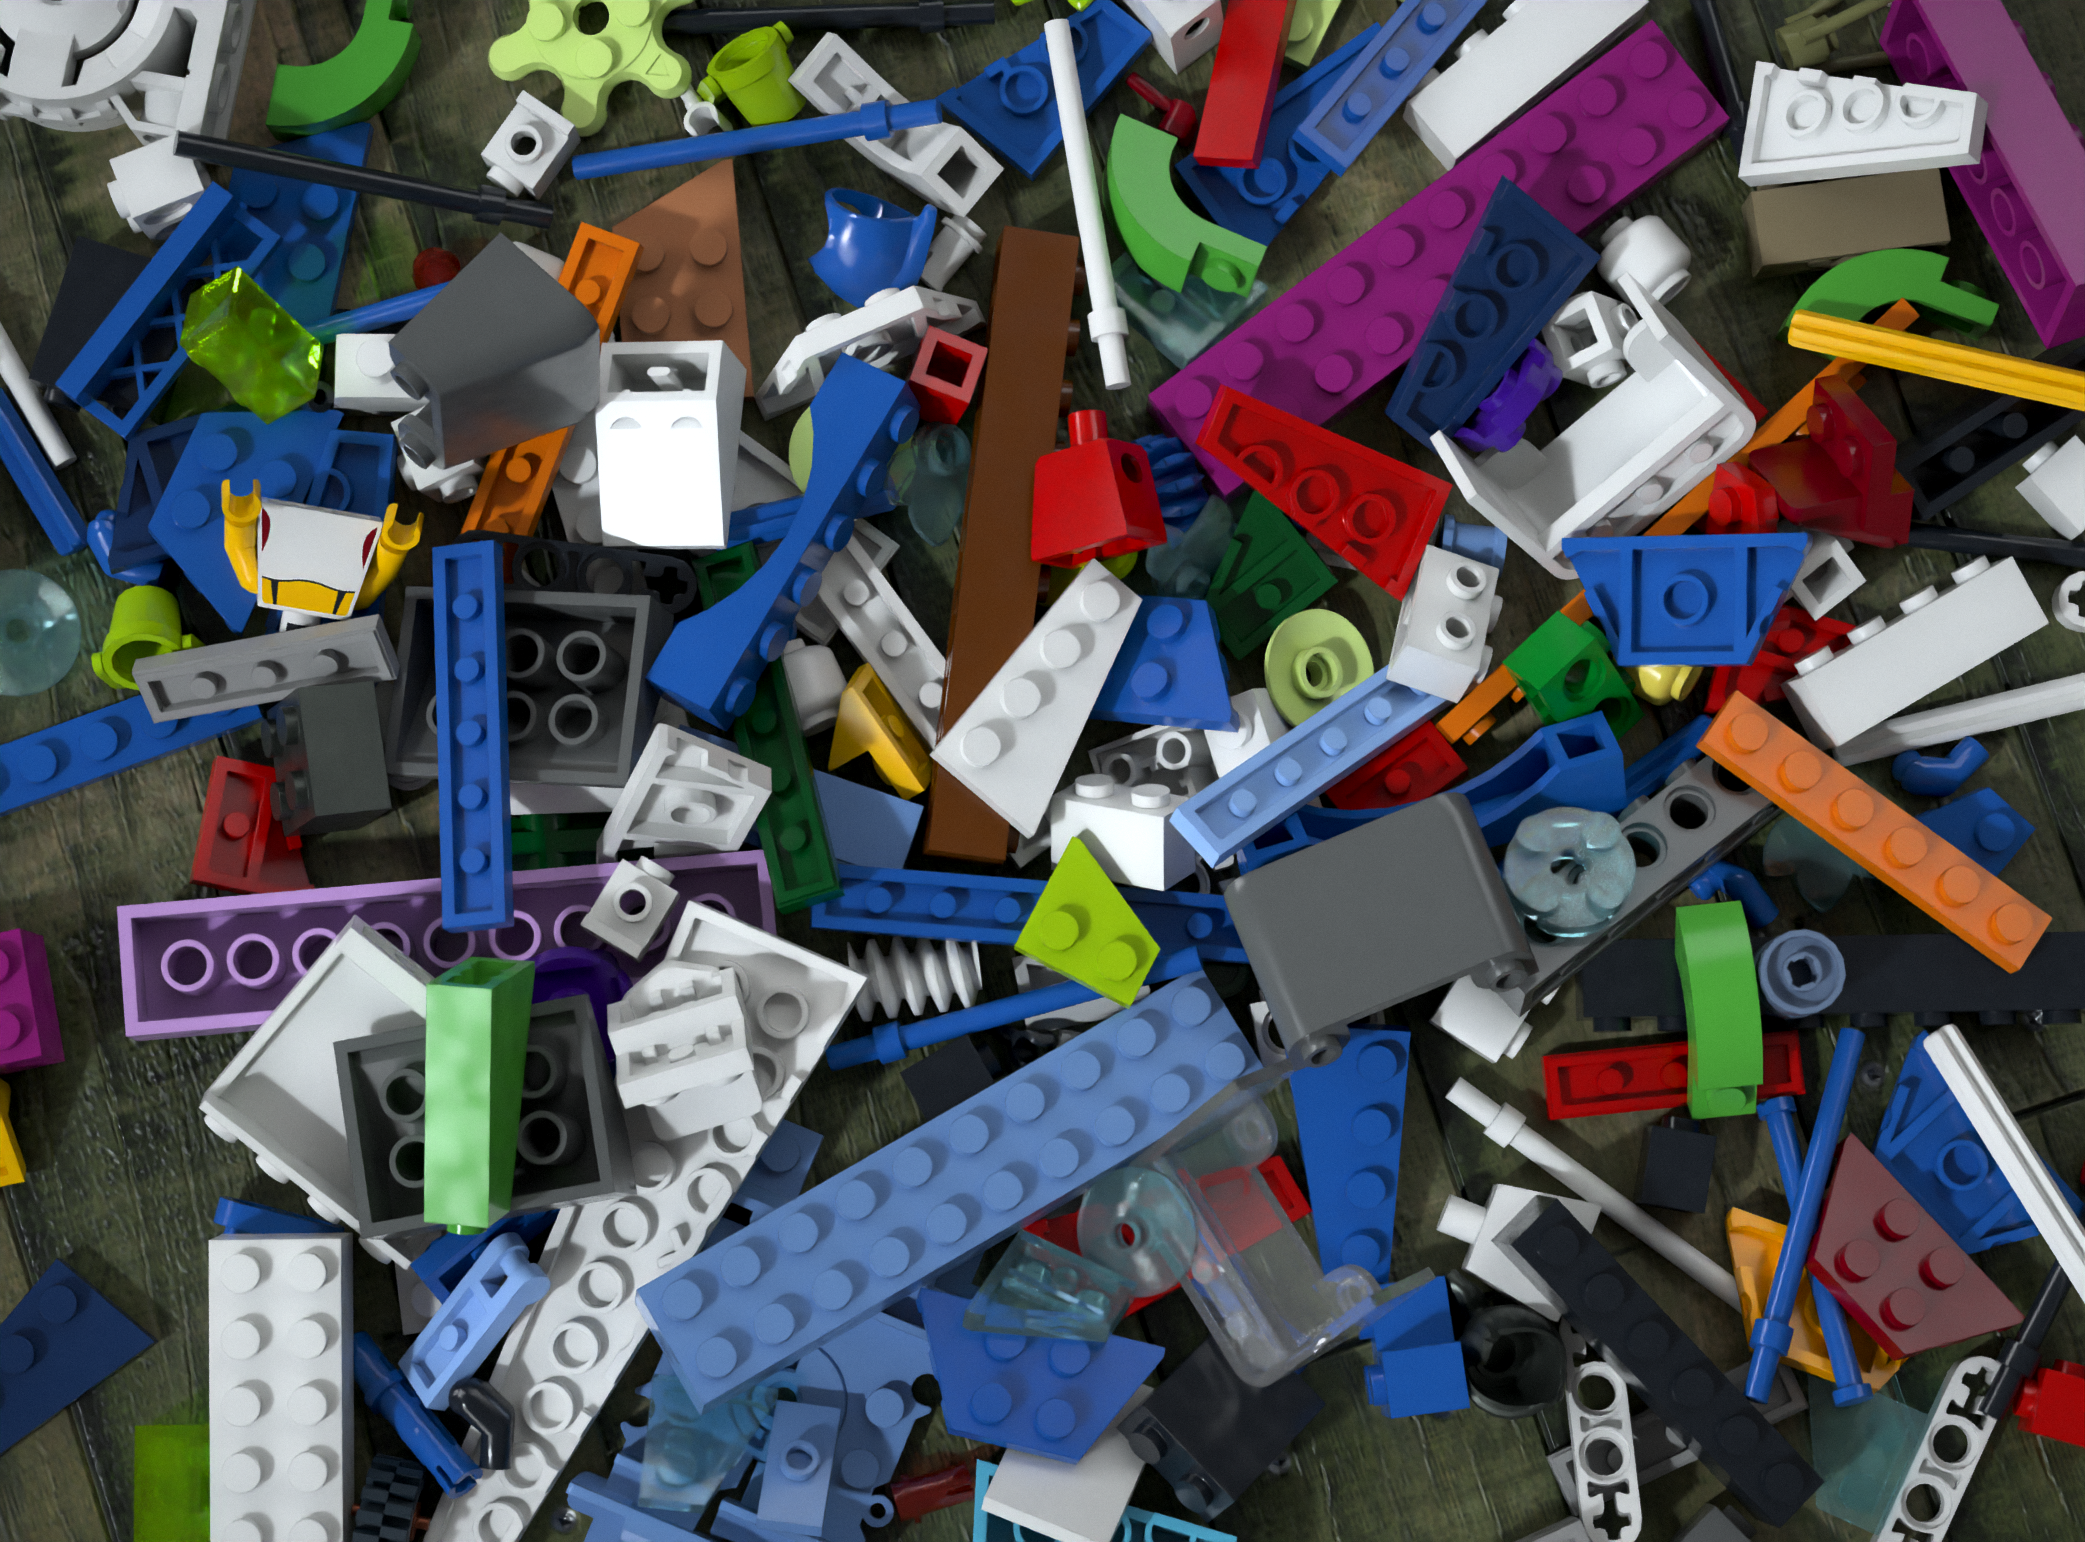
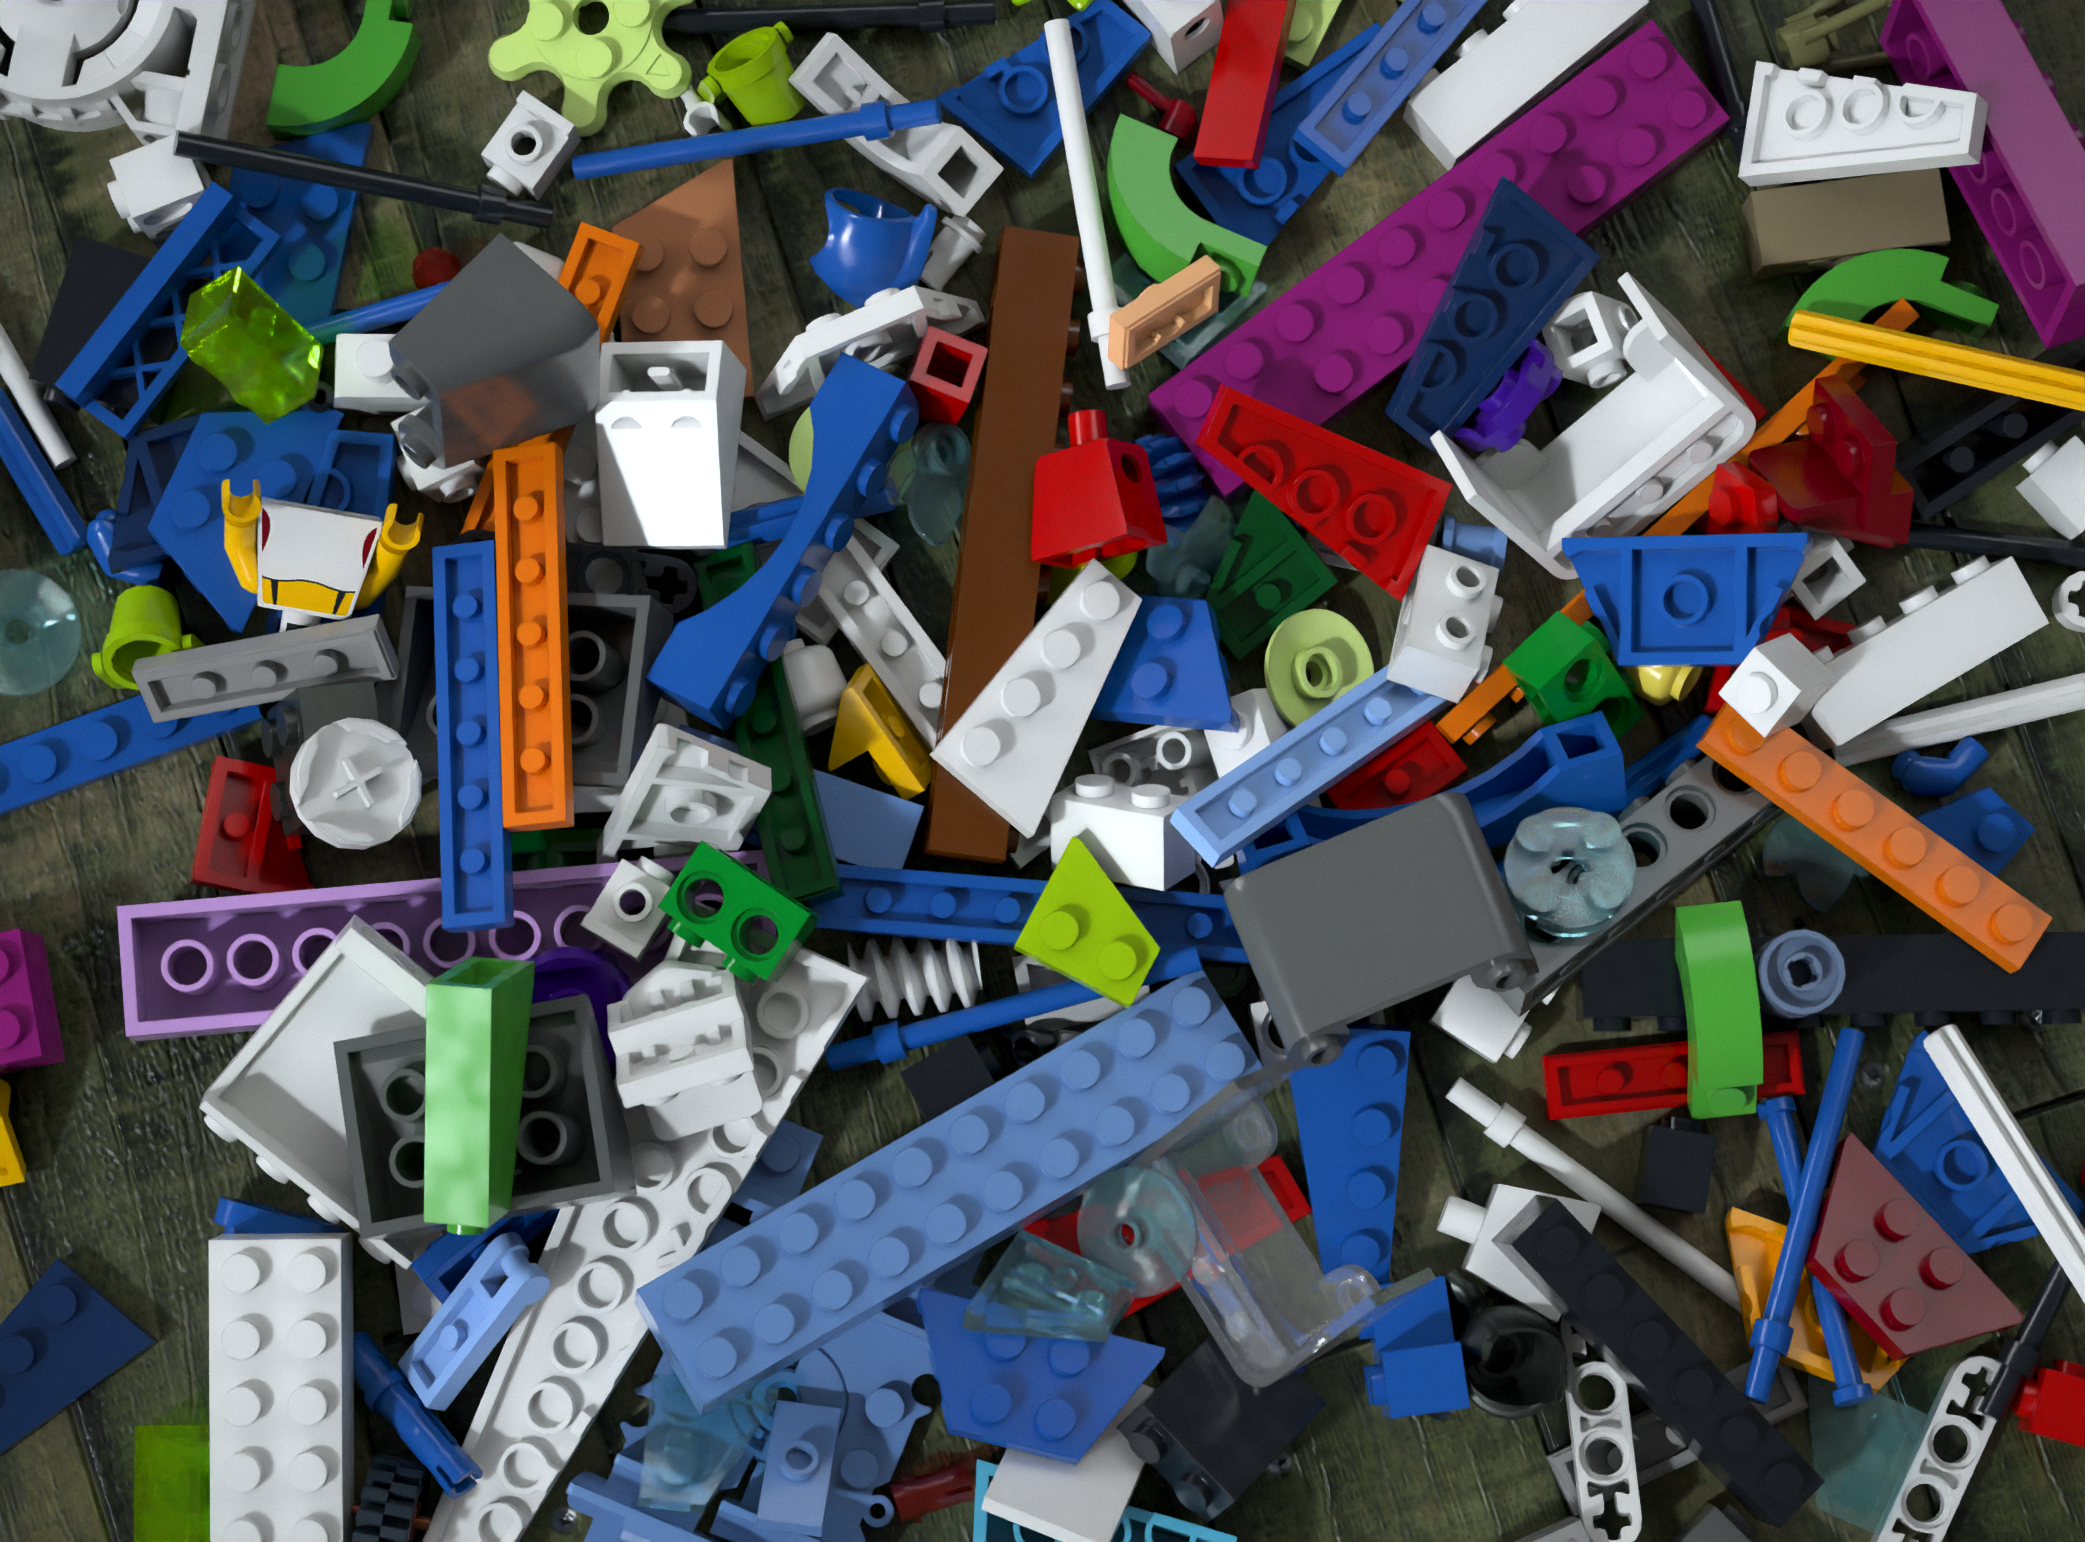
(355, 783): none -> white tile
(491, 1416): black arm -> none
(533, 638): none -> orange plate
(745, 901): none -> green brick
(1164, 312): none -> light nougat plate
(1648, 254): white head -> none
(1739, 885): blue arm -> none
(1776, 684): none -> white brick

